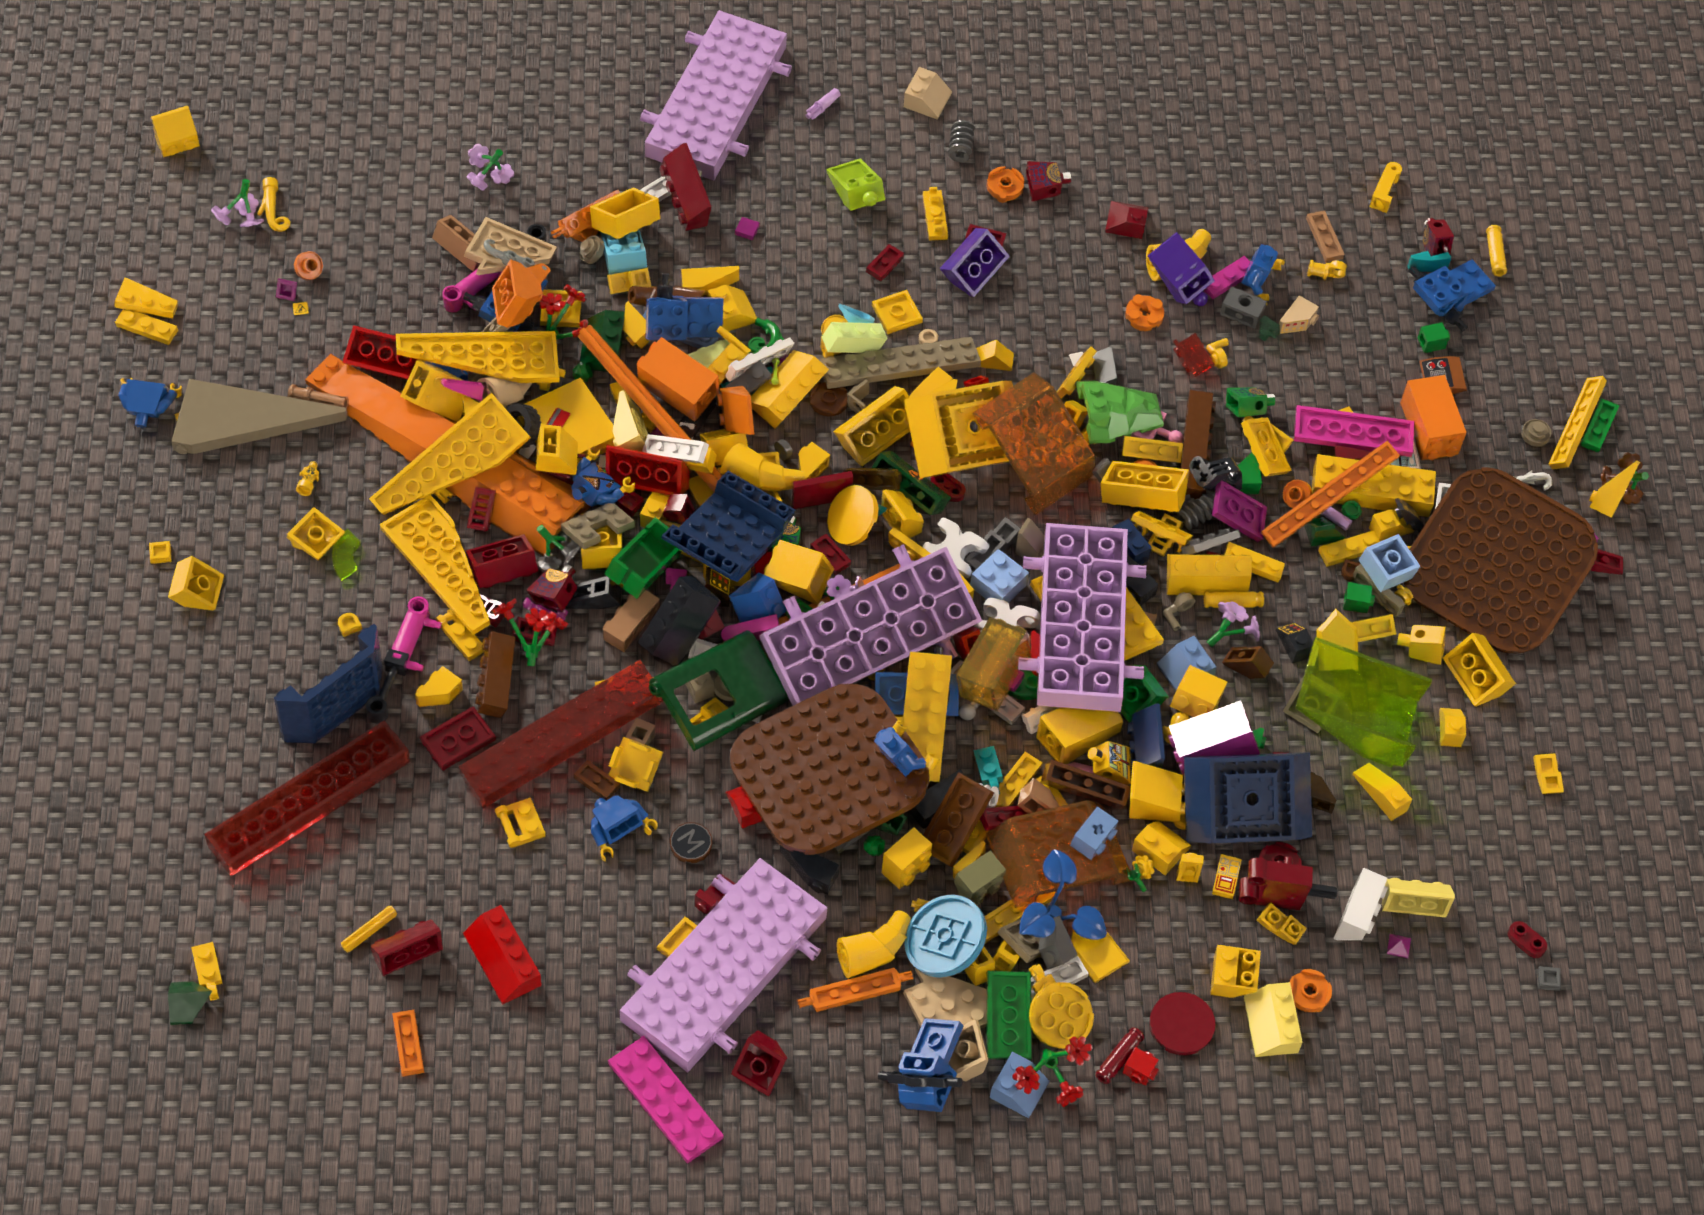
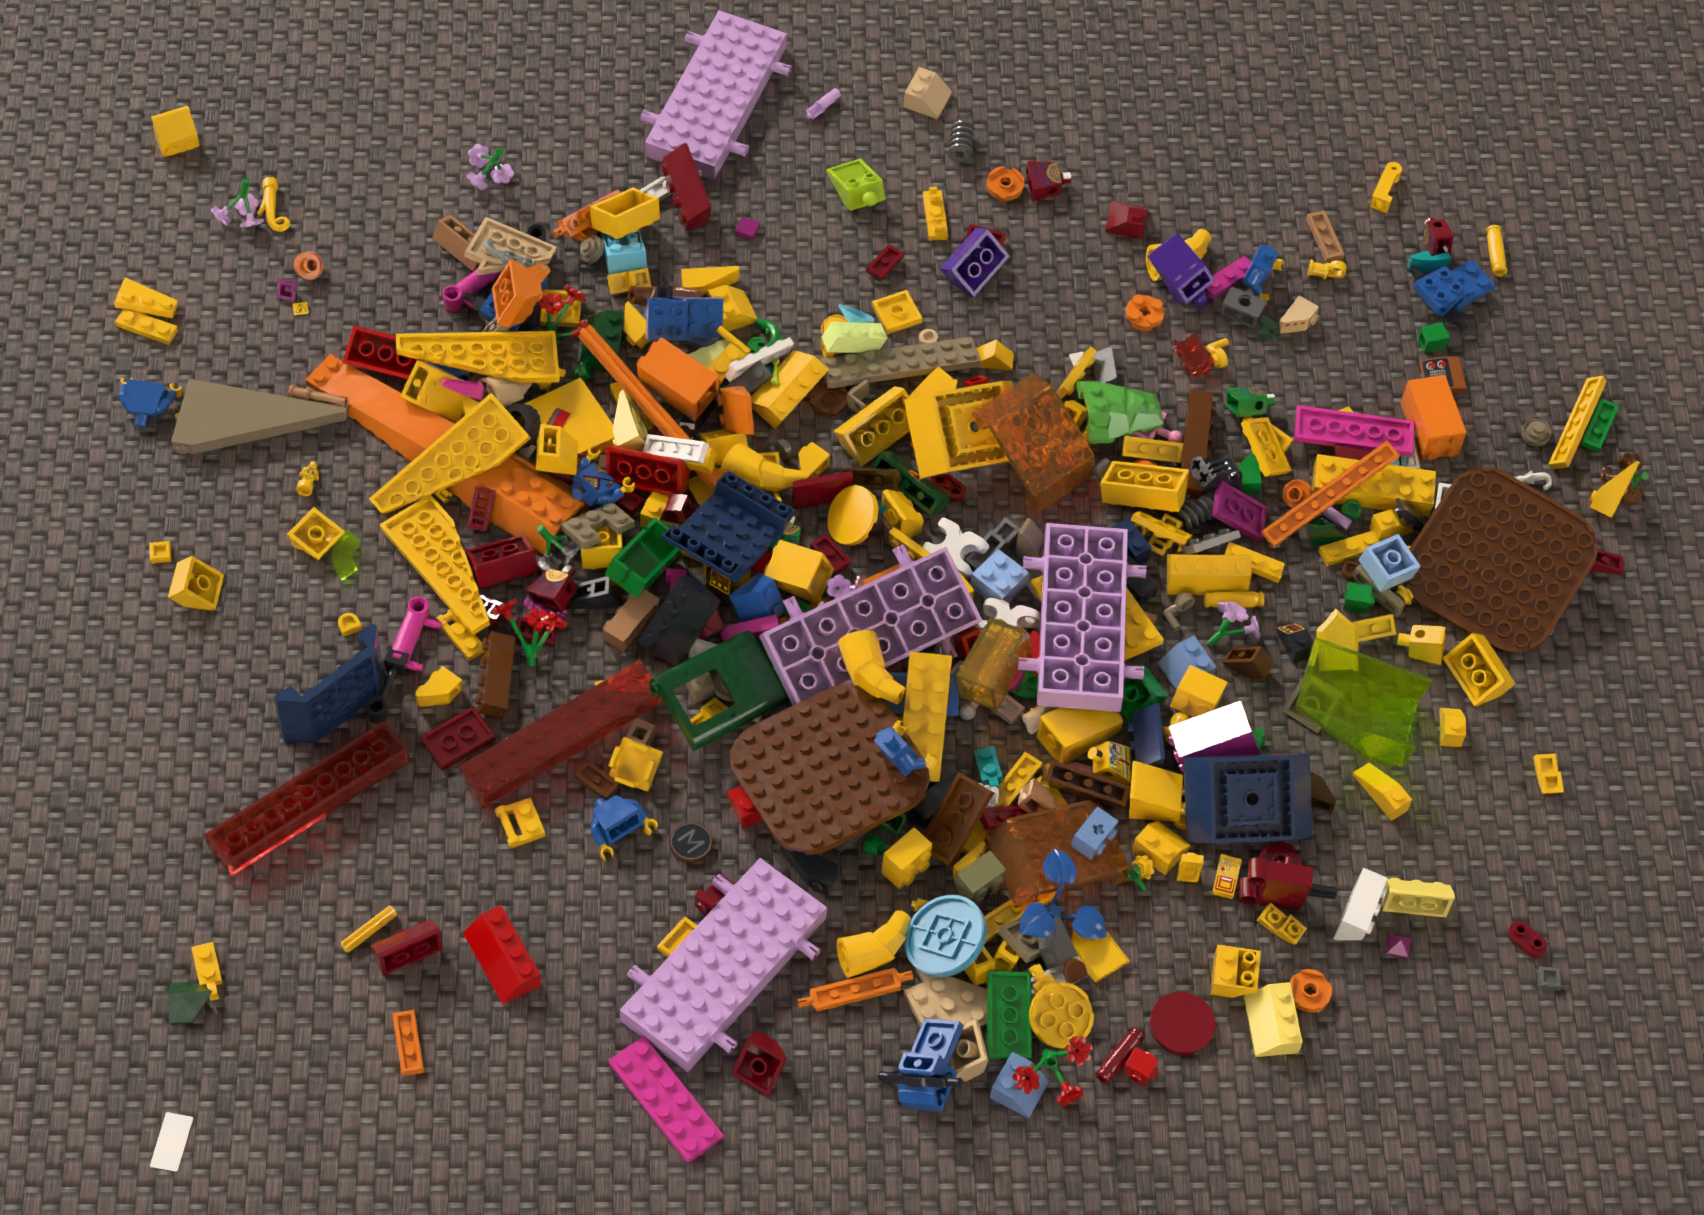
(171, 1141): none -> white sticker
(866, 665): none -> yellow piece
(1074, 970): none -> reddish brown tile

